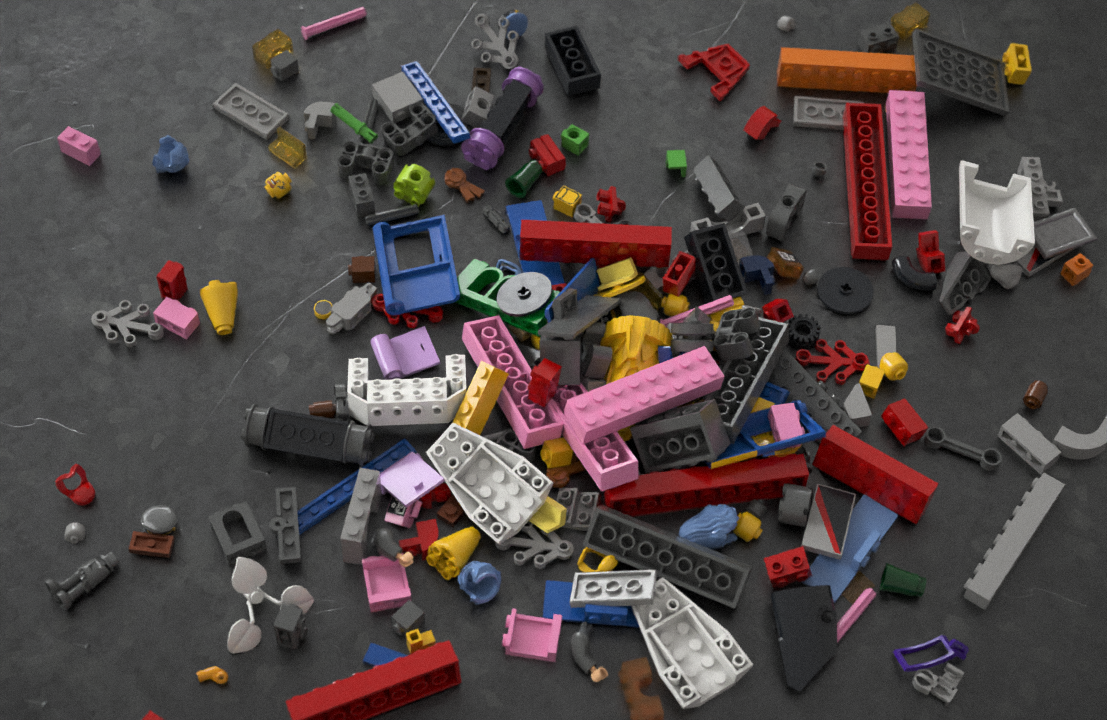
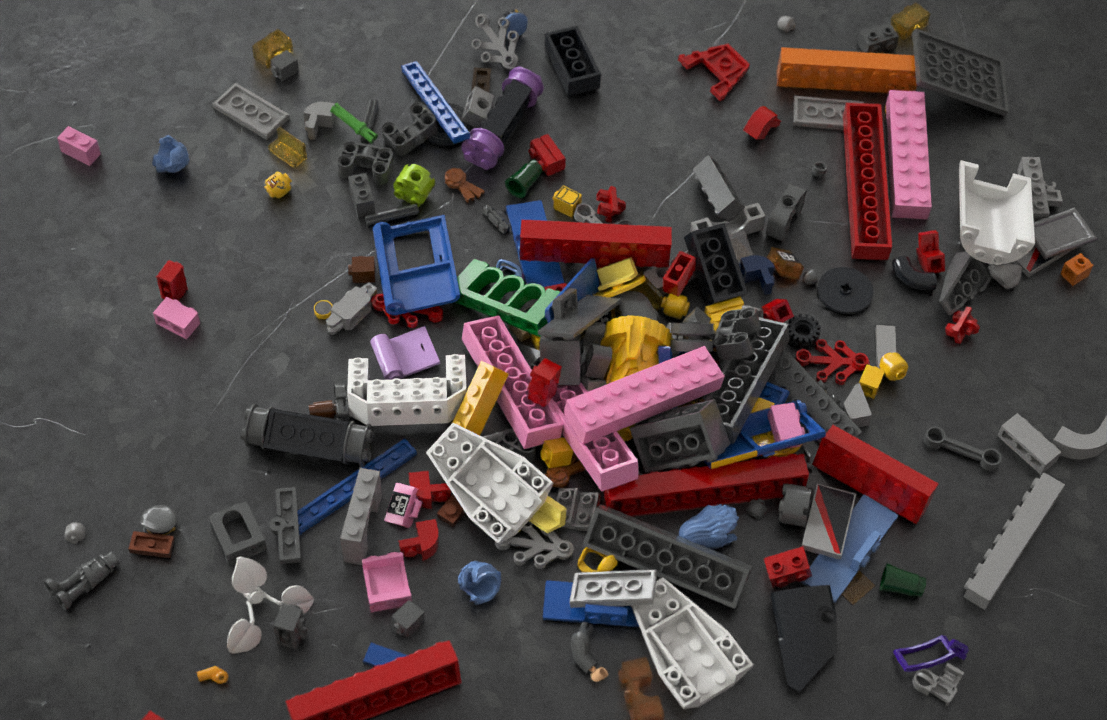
(83, 493): red piece -> none
(125, 323): light grey plant -> none
(220, 304): yellow cone -> none
(333, 22): bright pink axle -> none
(388, 548): dark grey arm -> none
(396, 96): light grey brick -> none
(409, 479): door -> none
(418, 641): yellow piece -> none
(453, 552): yellow cone -> none
(532, 636): bright pink panel -> none
(536, 290): piece -> none
(574, 139): bright green brick -> none
(676, 160): bright green panel -> none
(708, 309): bright pink axle -> none
(748, 527): yellow head -> none
(854, 612): bright pink axle -> none
(904, 422): red brick -> none
(1017, 63): yellow brick -> none
(1035, 394): reddish brown brick -> none

